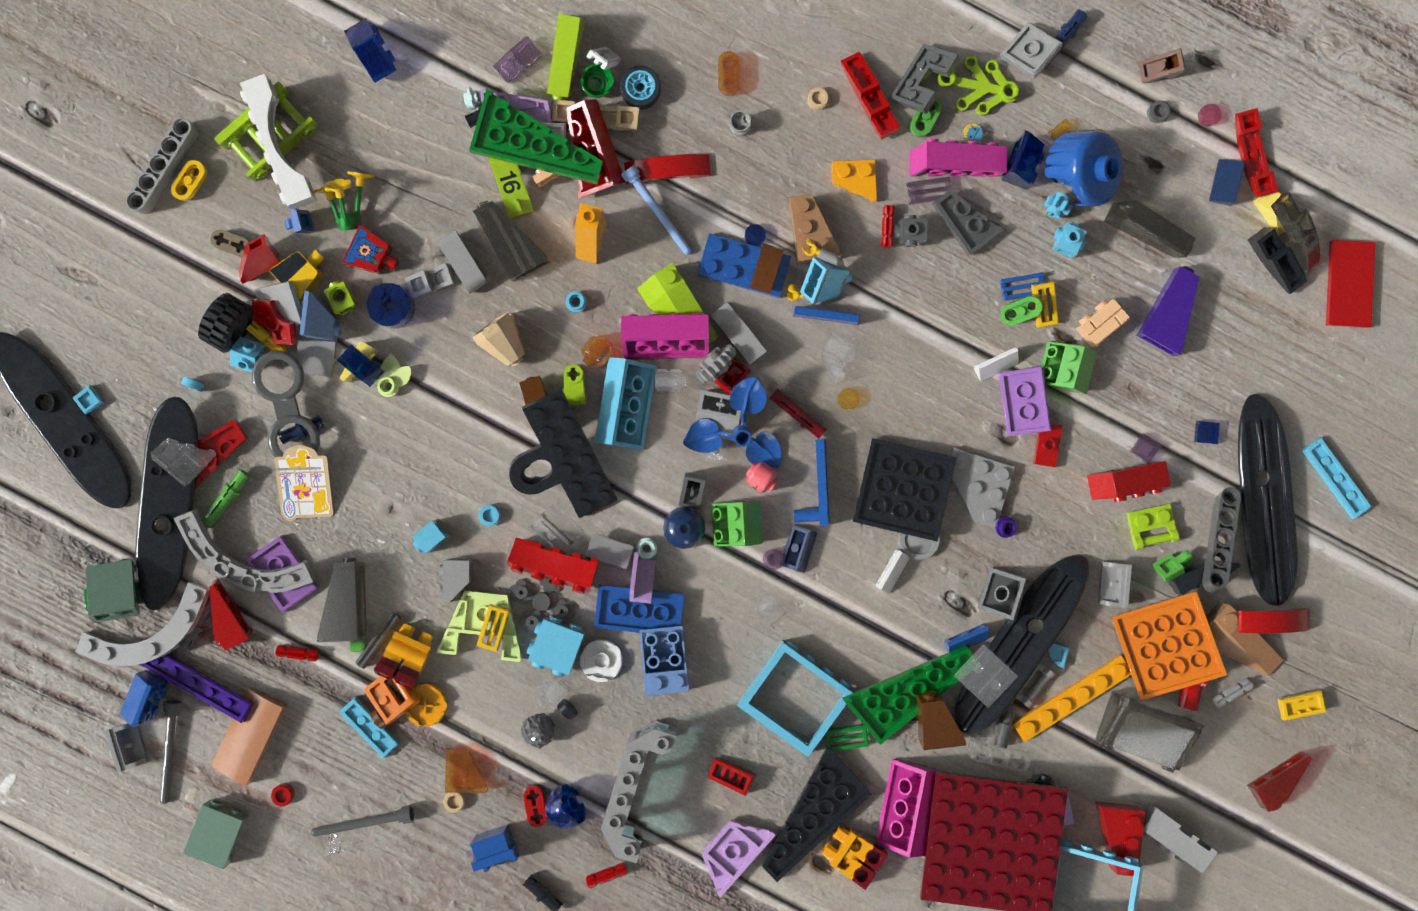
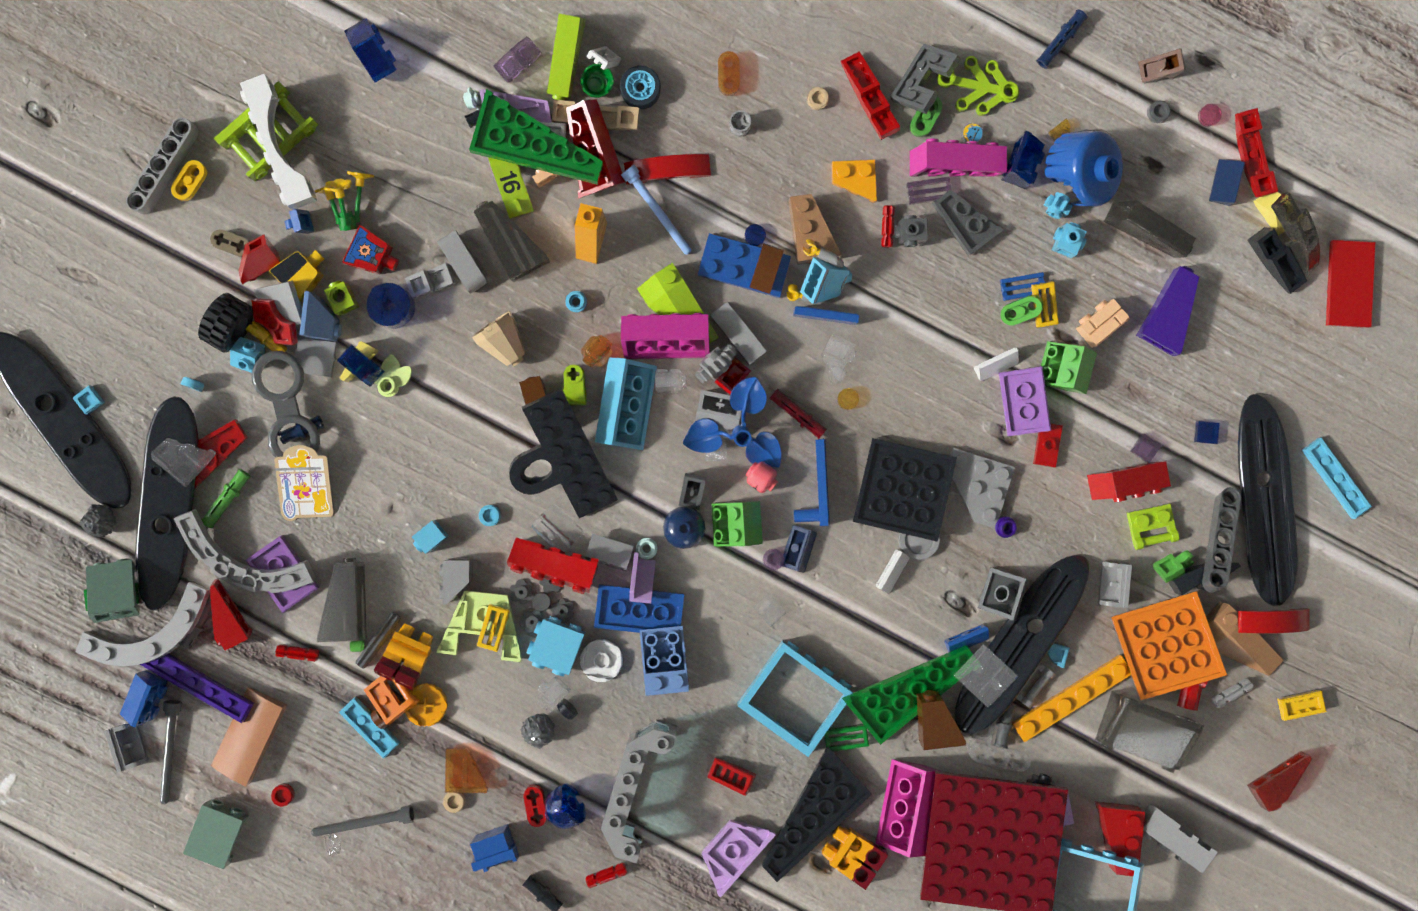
(98, 520): none -> dark grey piece
(1031, 50): light grey tile -> none

